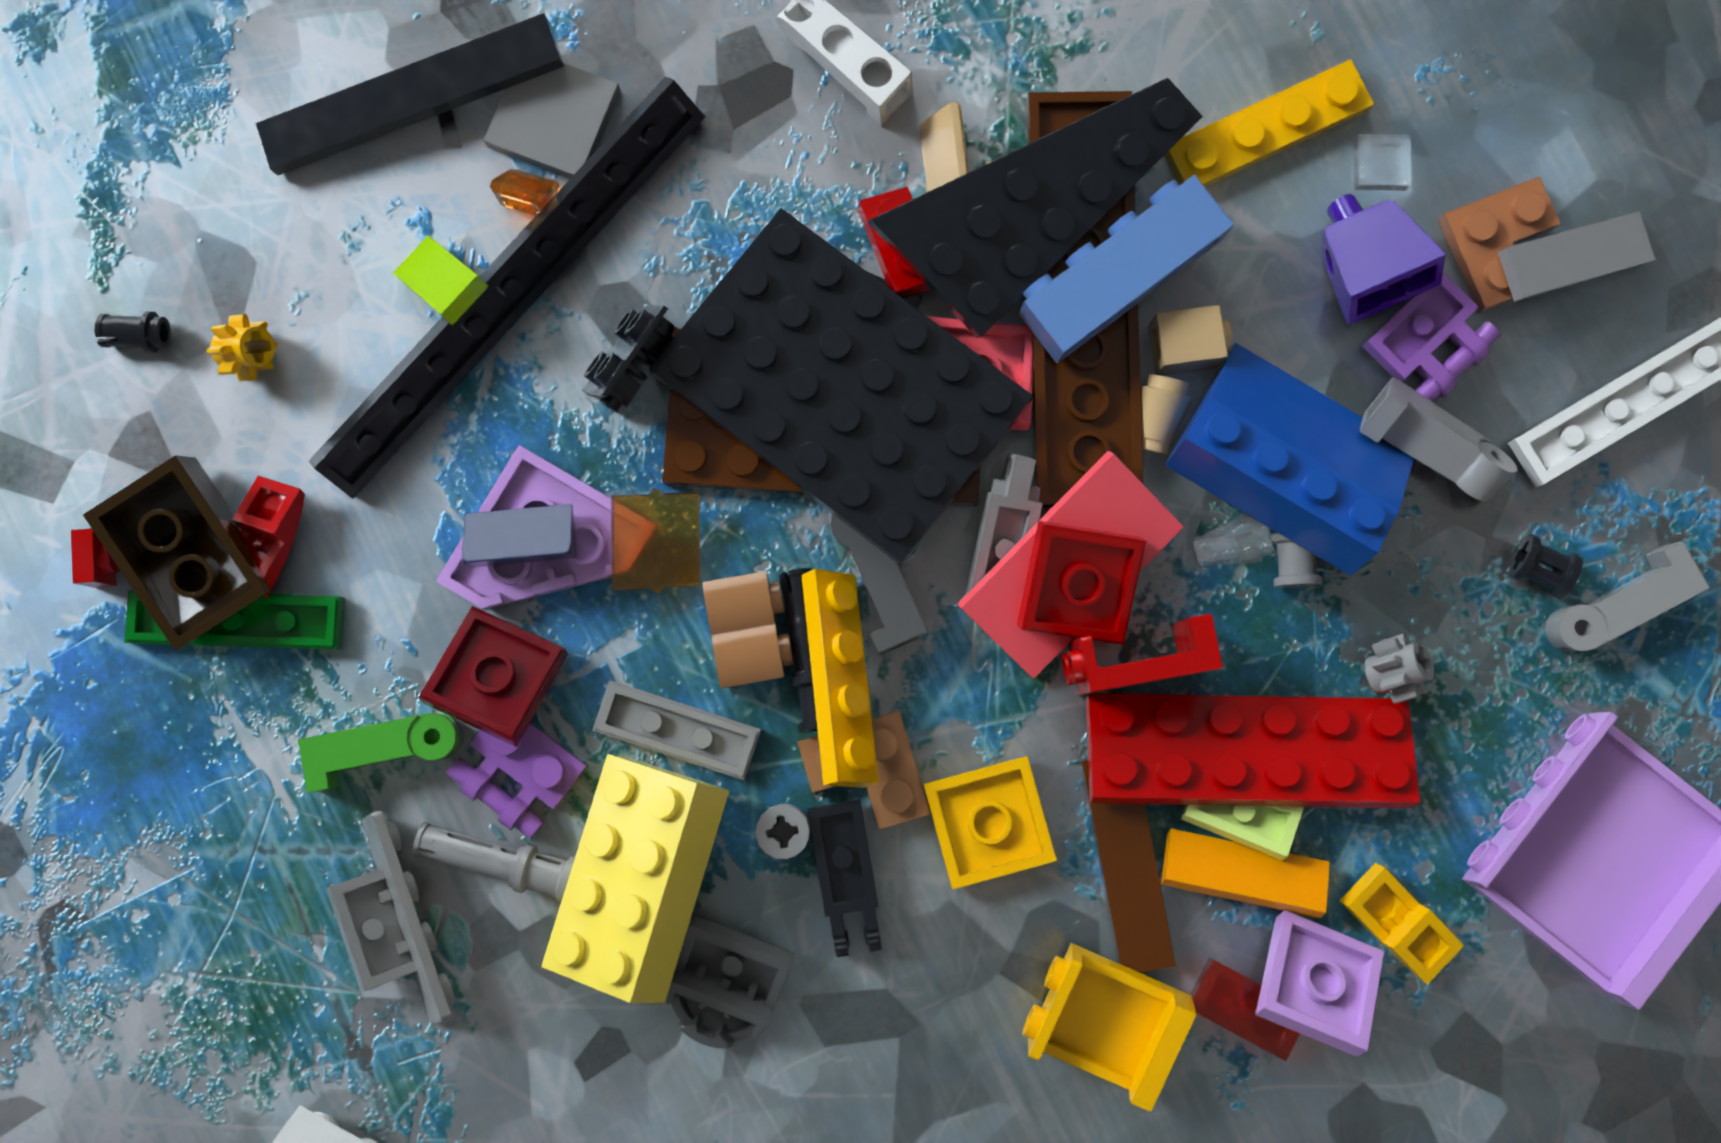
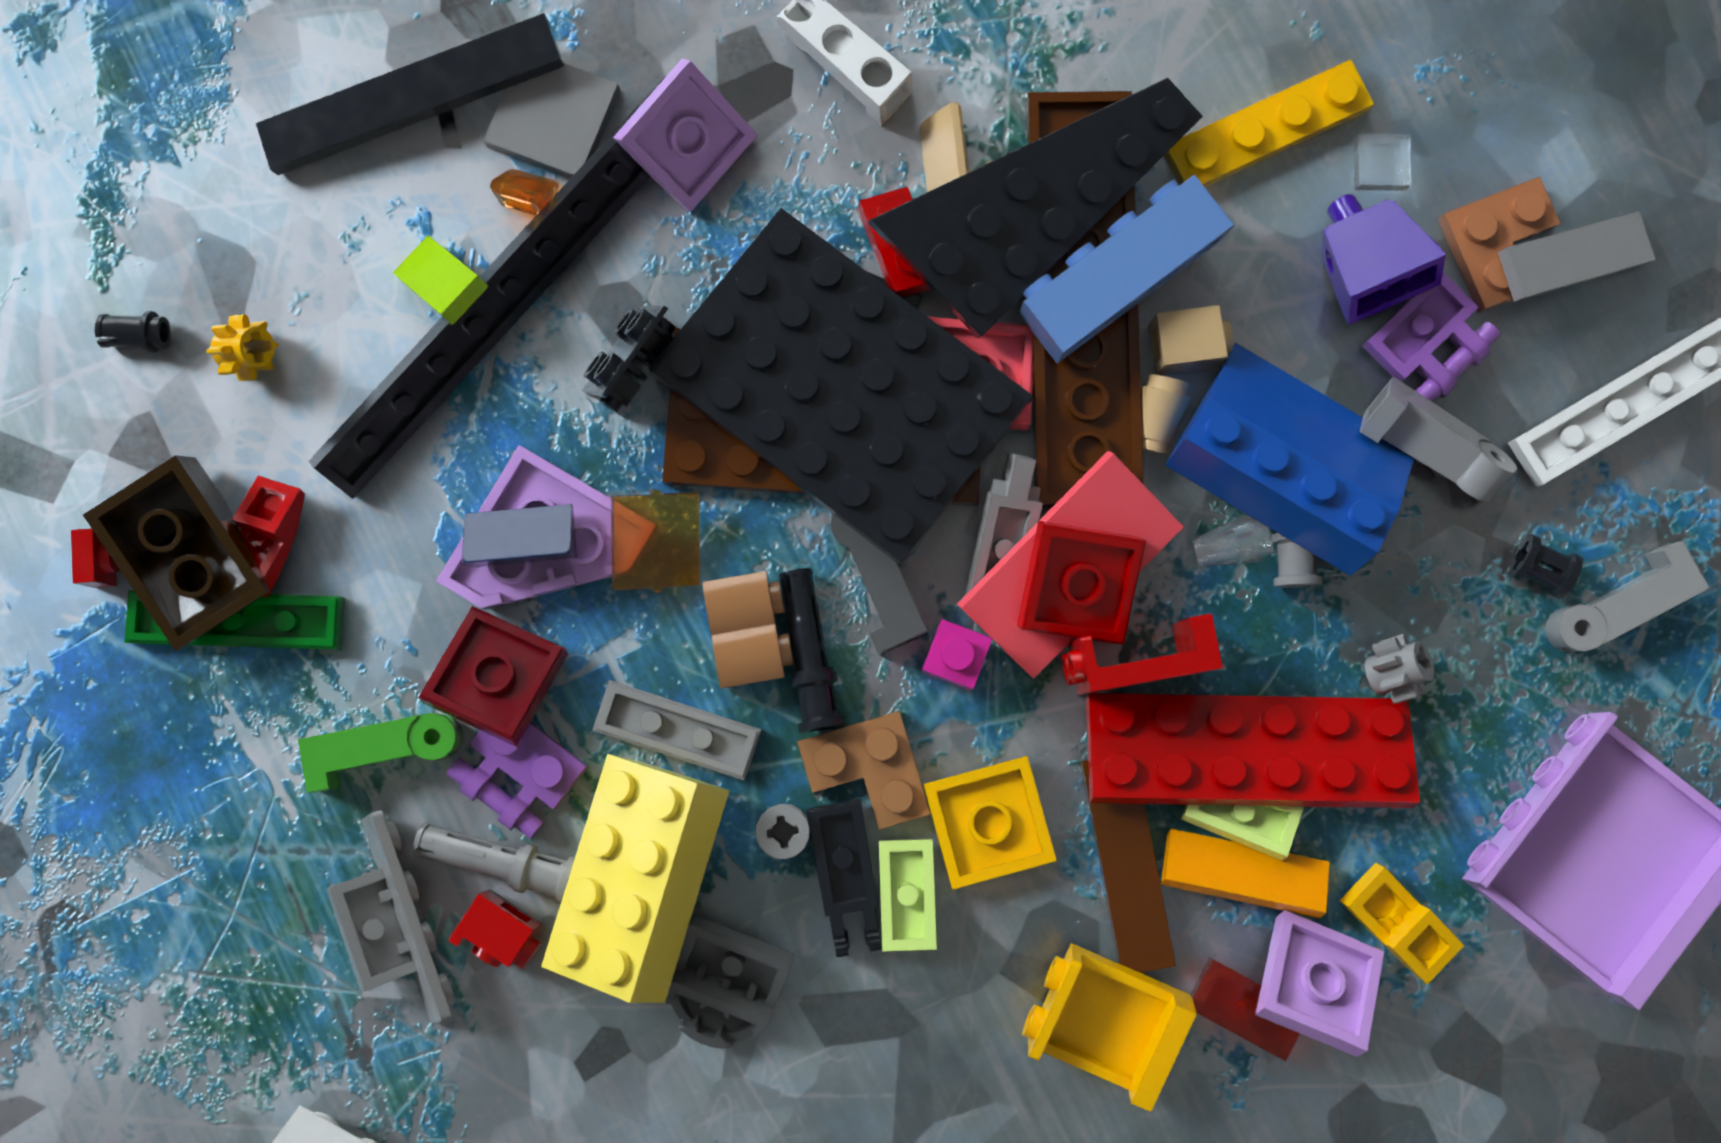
(498, 931): none -> red brick
(685, 135): none -> lavender plate
(839, 679): yellow plate -> none
(907, 895): none -> yellowish green plate
(956, 655): none -> dark pink brick

